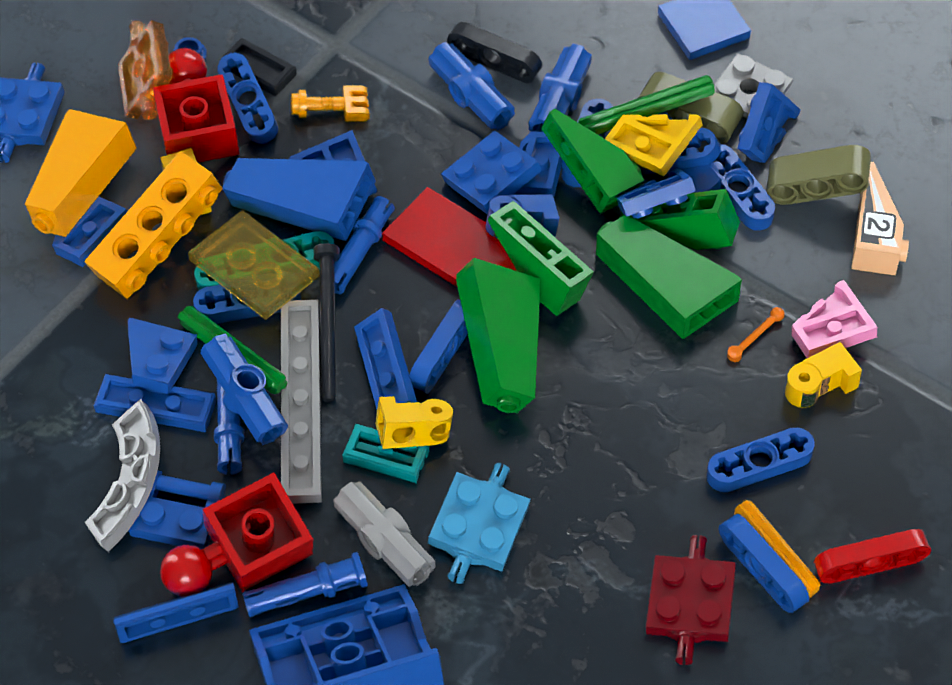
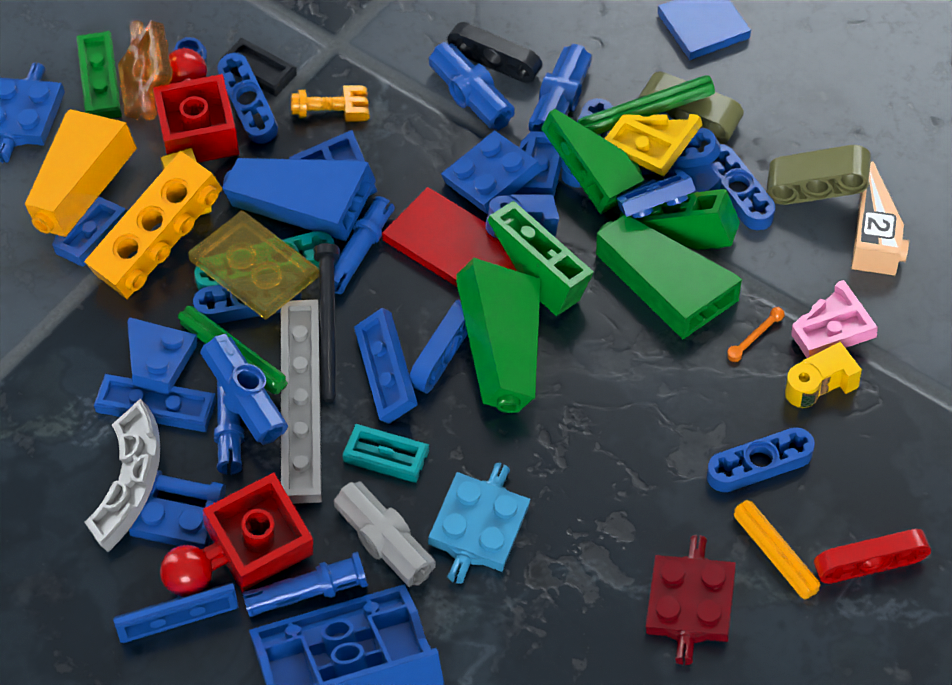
(99, 74): none -> green tile
(413, 423): yellow leg -> none
(746, 75): light grey piece -> none
(763, 563): blue beam -> none
(764, 123): blue wing -> none

